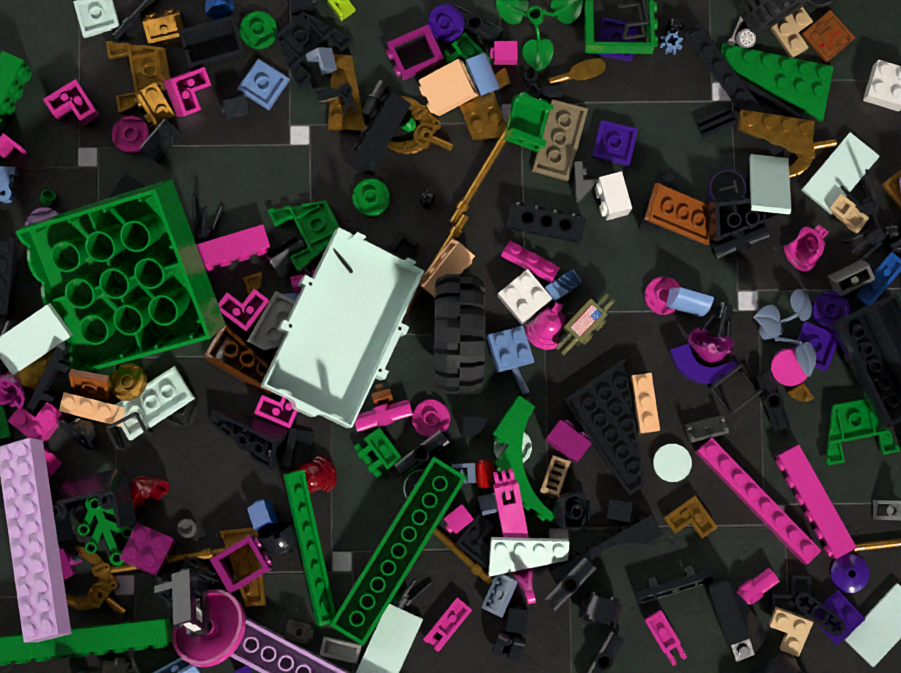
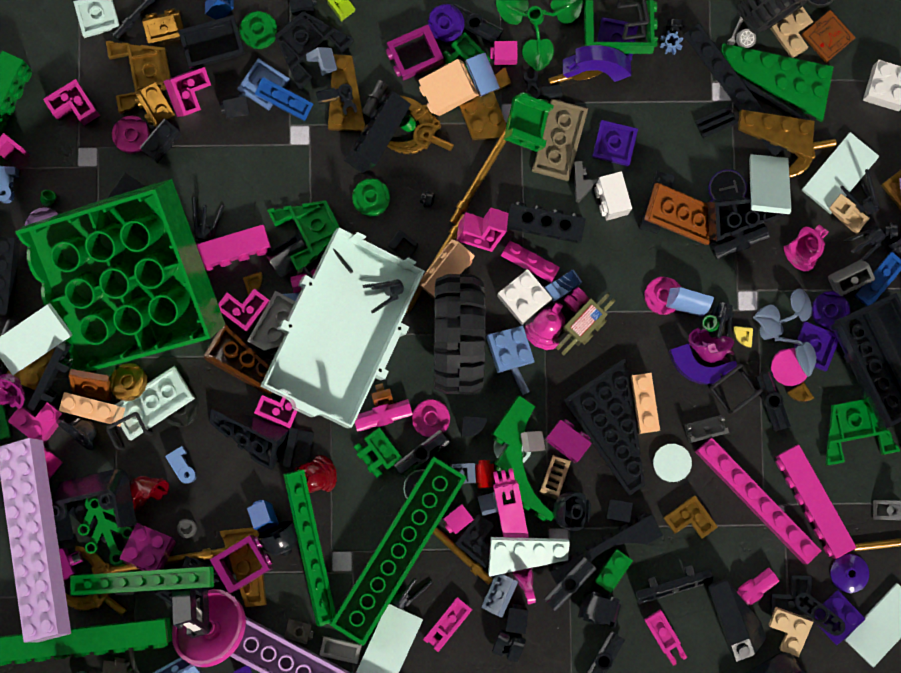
(142, 581): none -> green plate
(180, 465): none -> medium blue leg
(283, 99): none -> blue plate
(391, 288): none -> black plant
(483, 232): none -> dark pink brick
(532, 441): none -> light grey tile
(576, 299): none -> dark pink wheel
(598, 58): none -> dark purple arch
(613, 570): none -> green brick
(707, 323): none -> green hinge
(743, 335): none -> light yellow tile

